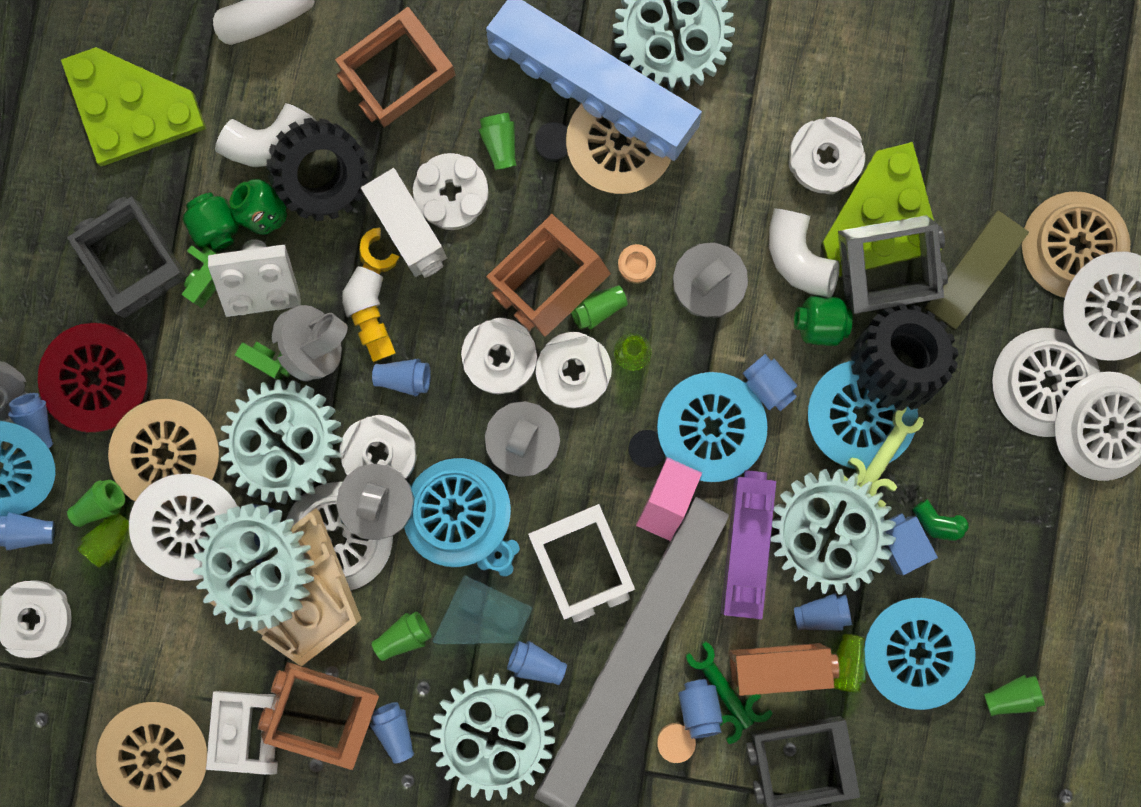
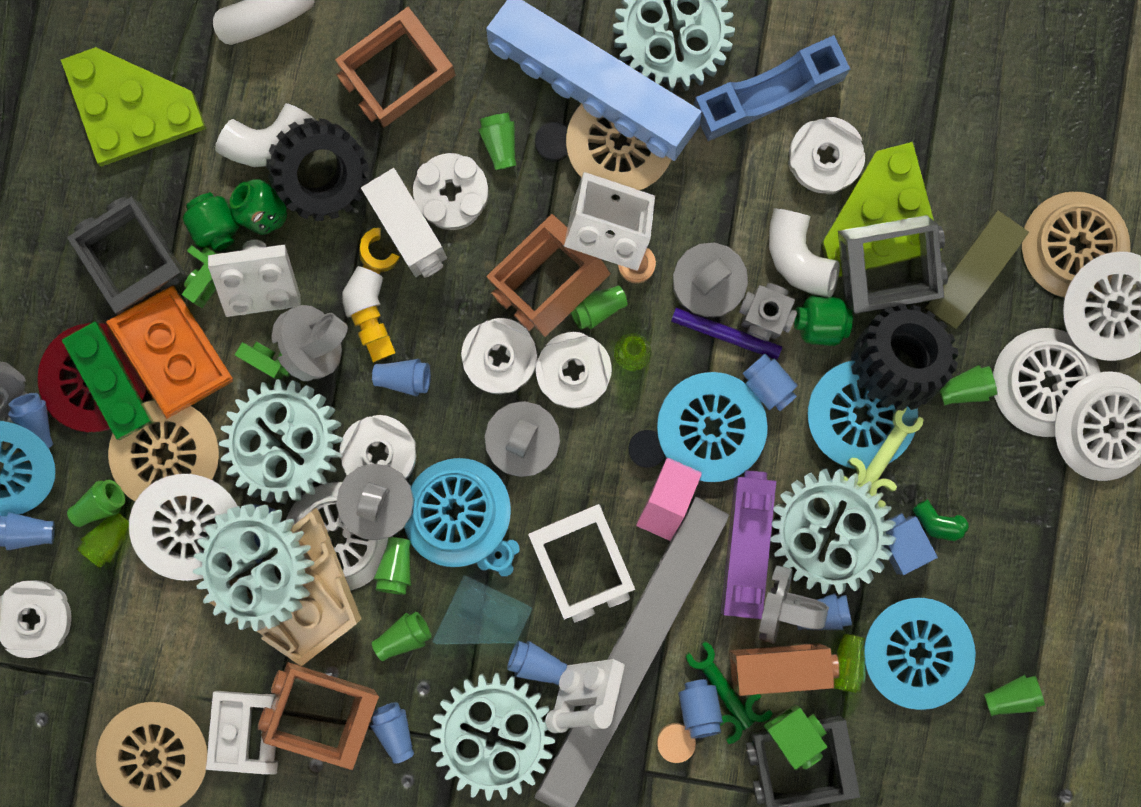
(107, 380): none -> green plate
(169, 351): none -> orange tile
(394, 568): none -> bright green cone
(586, 685): none -> white plate
(596, 212): none -> white window
(726, 333): none -> dark purple bar
(758, 322): none -> light grey brick
(789, 82): none -> medium blue arch
(789, 608): none -> light grey tile
(798, 737): none -> bright green brick
(971, 386): none -> bright green cone

